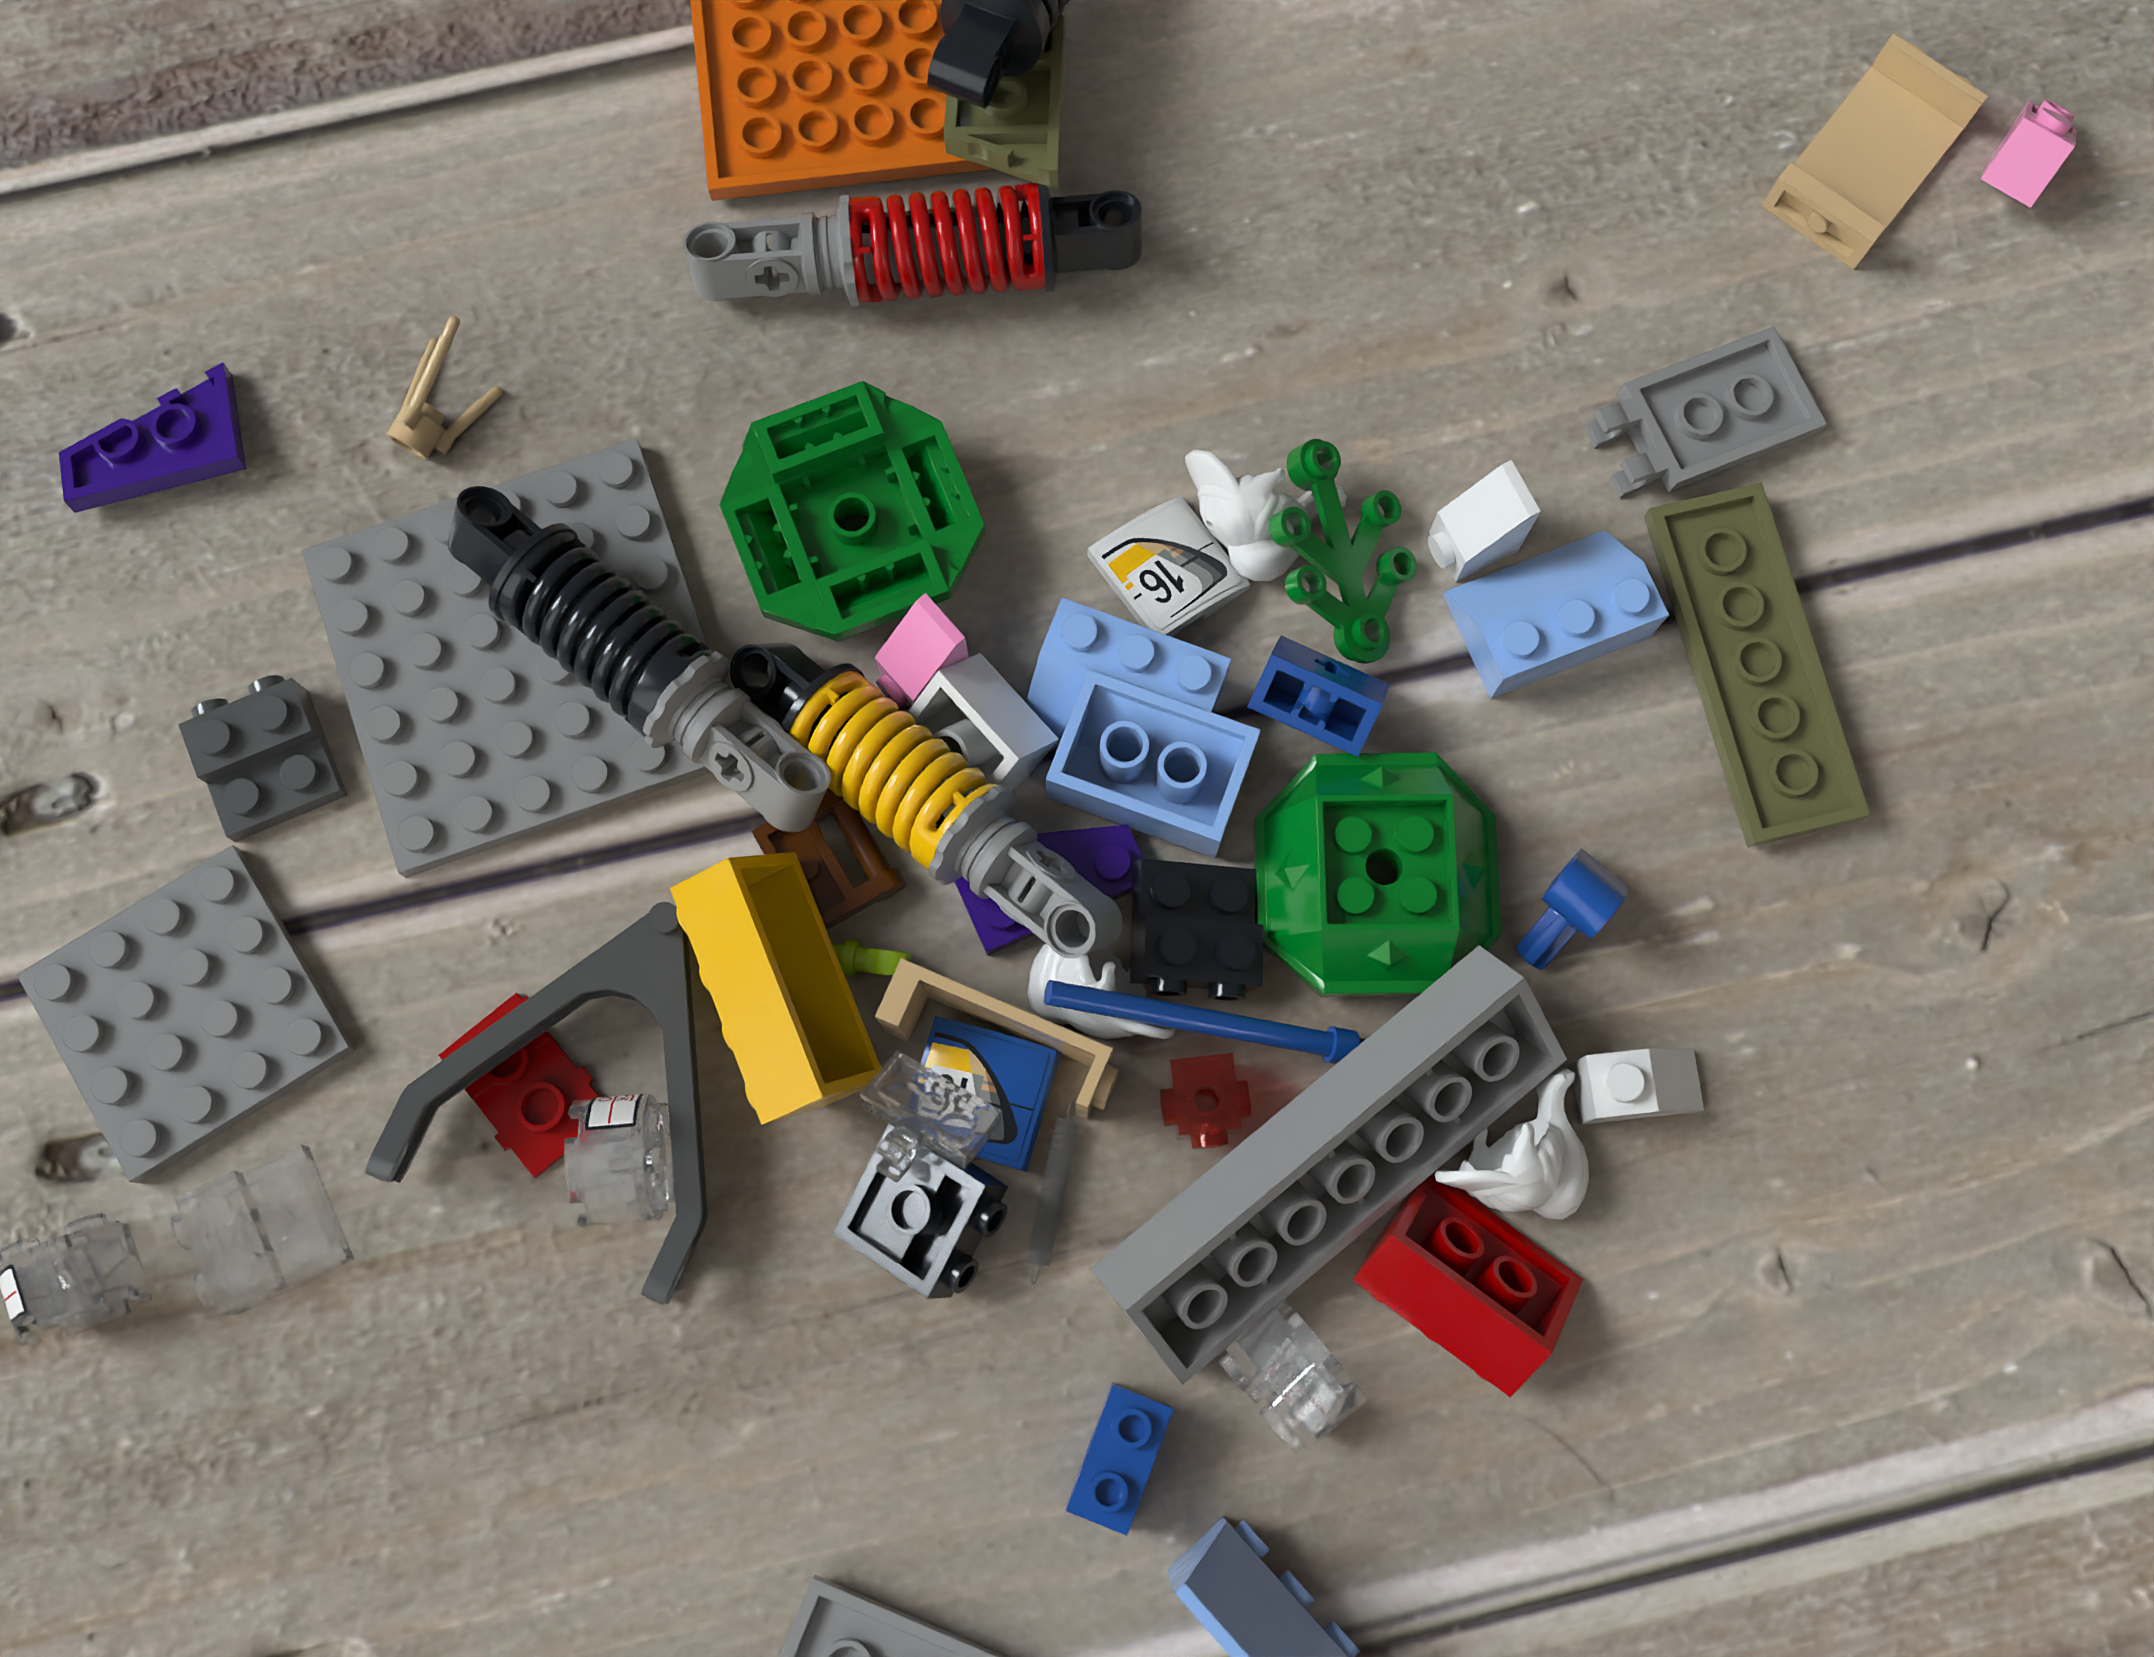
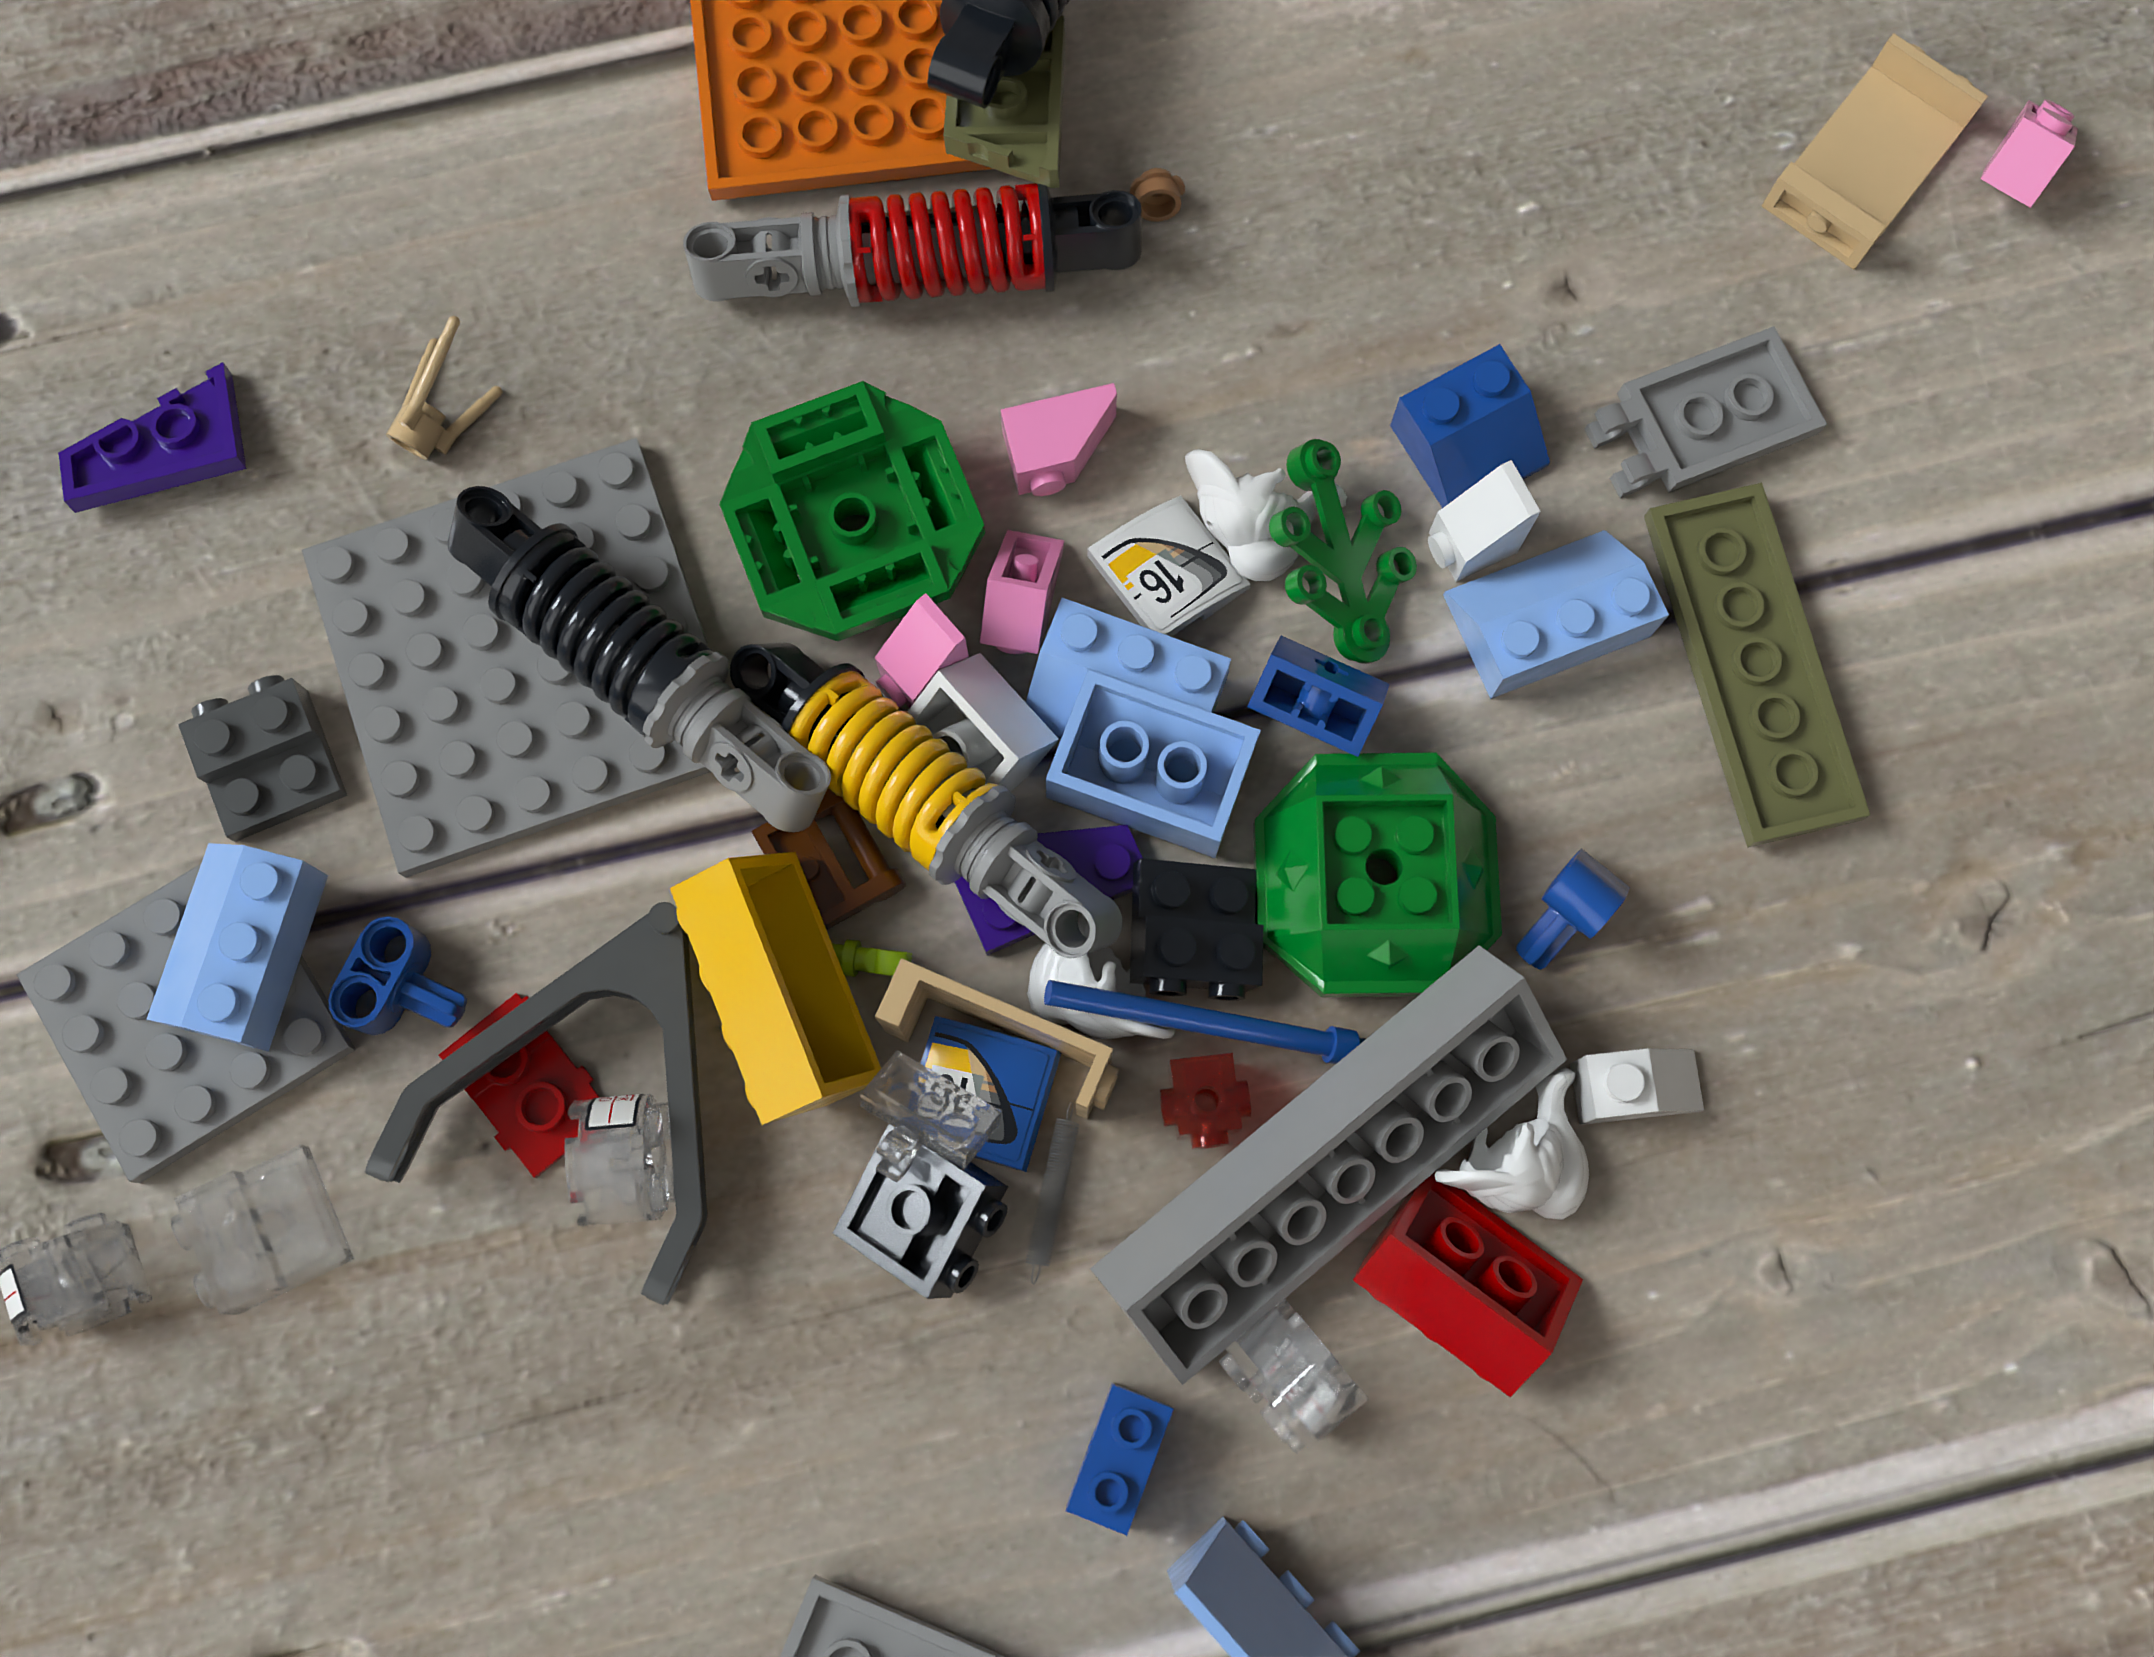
(238, 945): none -> light blue slope
(396, 984): none -> blue beam
(1021, 592): none -> bright pink slope
(1056, 437): none -> bright pink slope
(1158, 194): none -> medium nougat plate
(1470, 425): none -> blue slope

